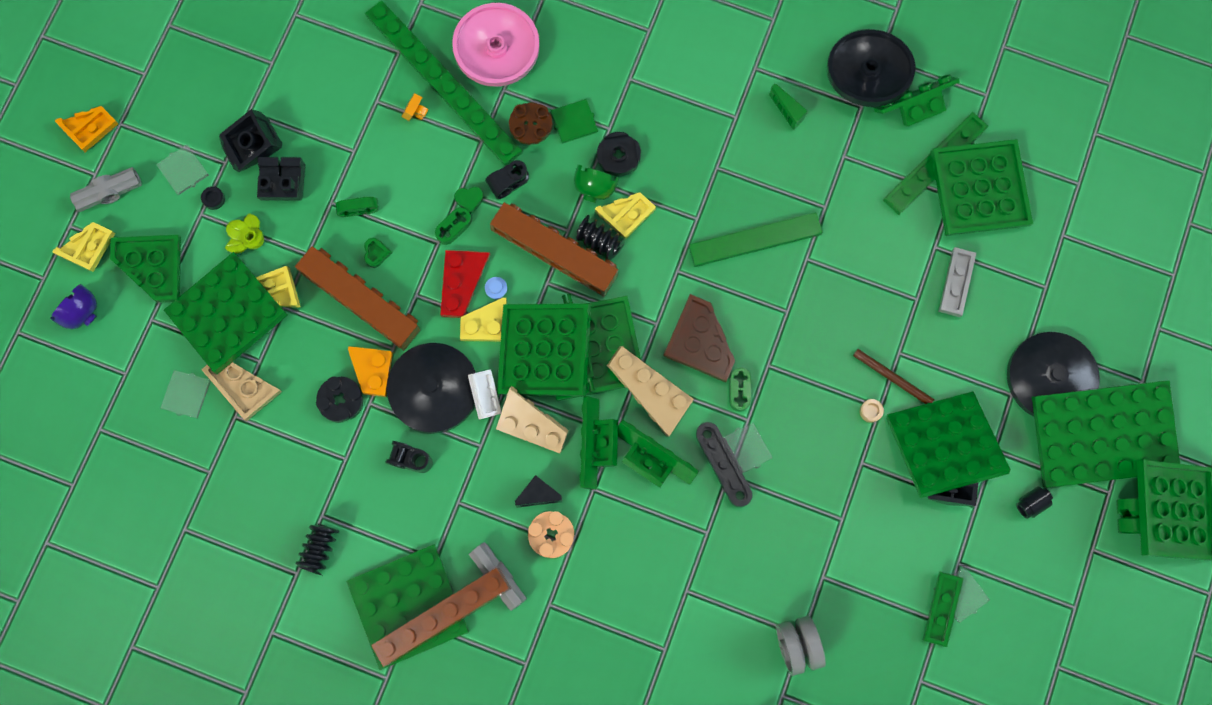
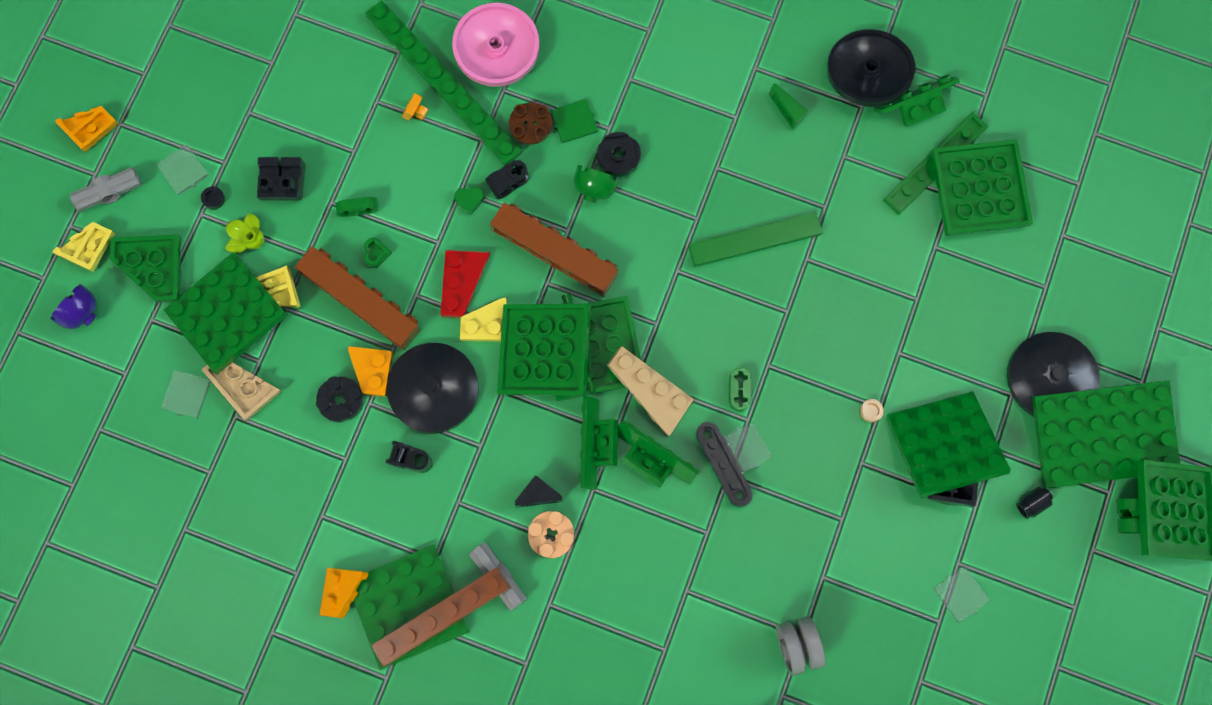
(248, 139): black slope -> none
(316, 548): black piece -> none
(340, 591): none -> light orange wing
(456, 229): green beam -> none
(484, 394): white plate -> none
(495, 287): light blue plate -> none
(528, 423): tan wing -> none
(599, 239): black piece -> none
(627, 213): light yellow wing -> none
(700, 341): reddish brown plate -> none
(893, 377): reddish brown bar -> none
(943, 609): green tile -> none
(957, 282): light grey plate -> none

